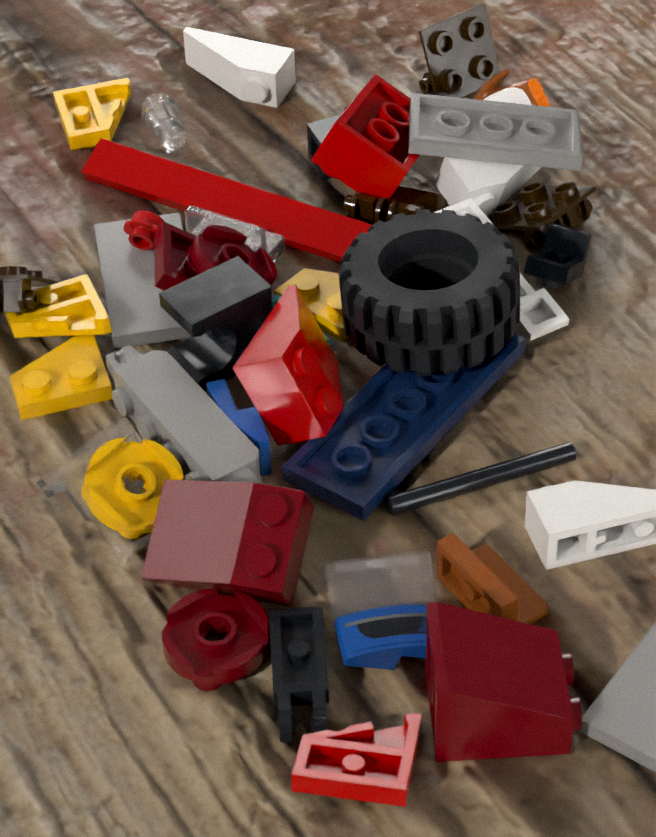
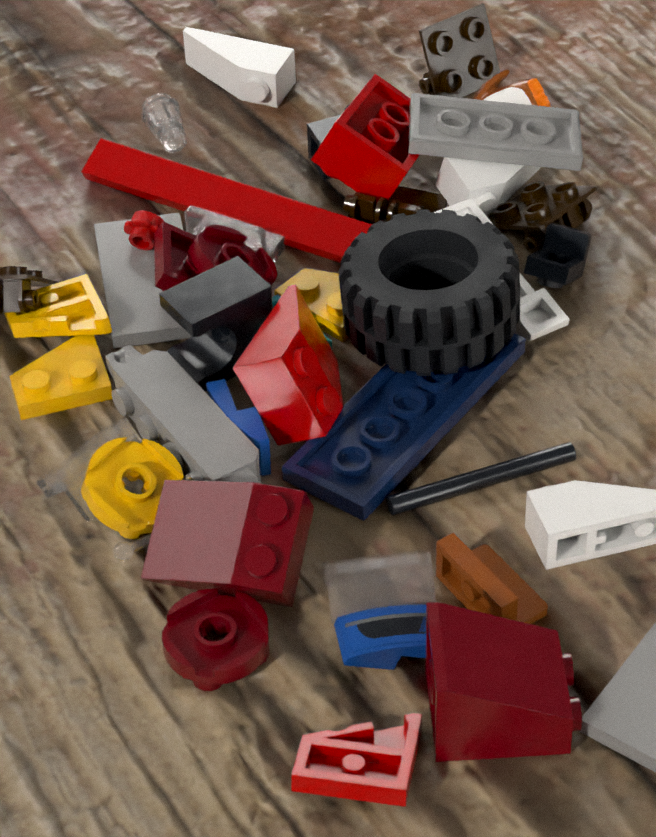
(92, 111): yellow wing -> none
(299, 666): black hinge -> none

